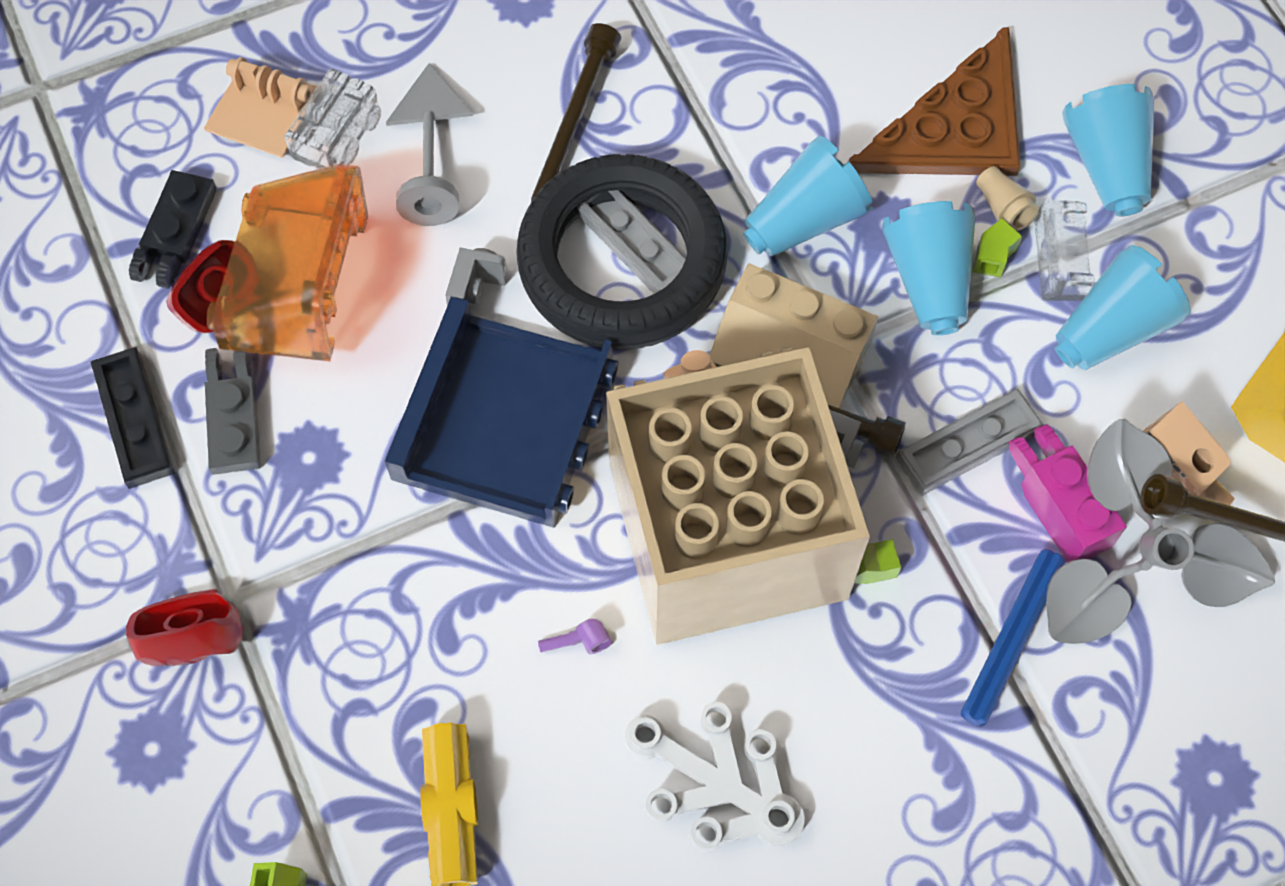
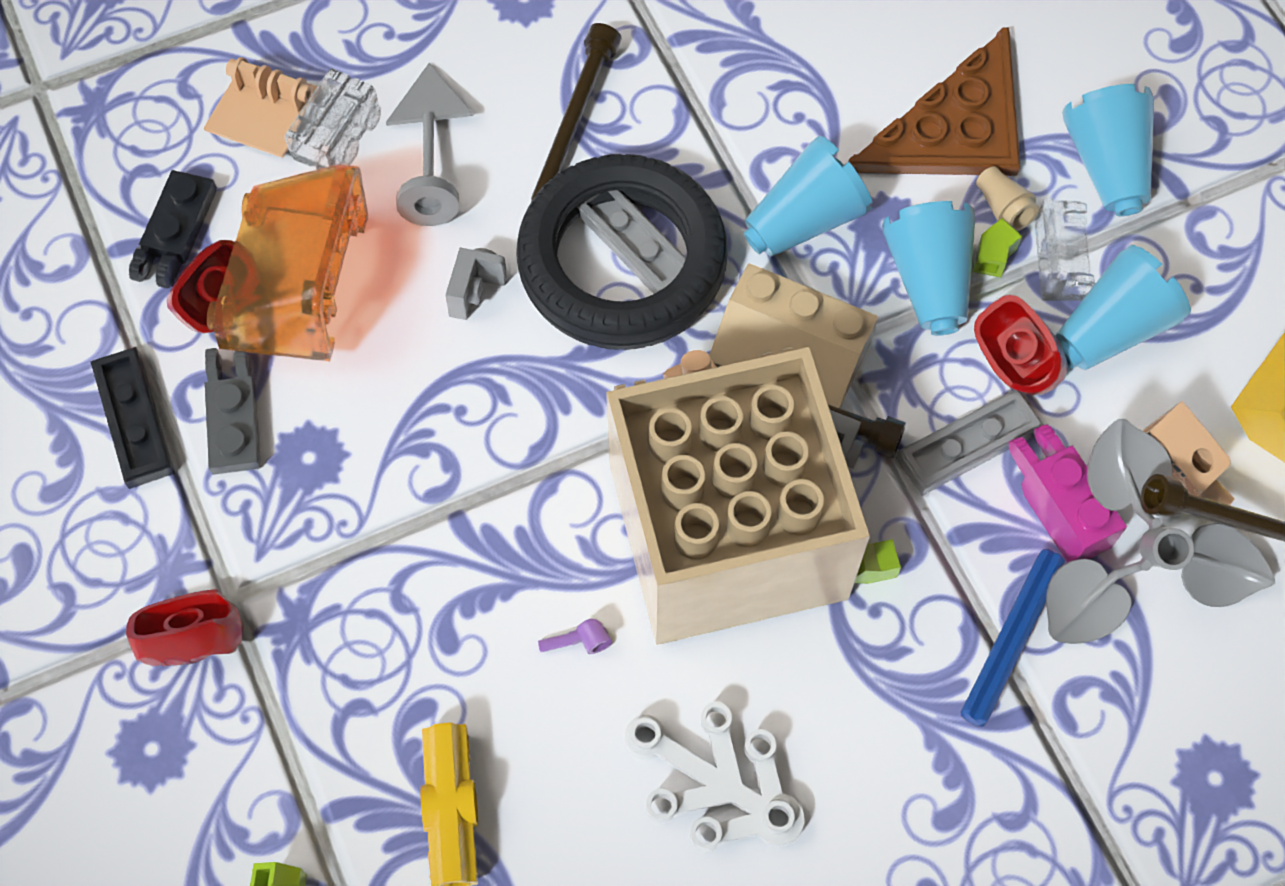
(501, 416): dark blue panel -> none
(1020, 346): none -> red piece

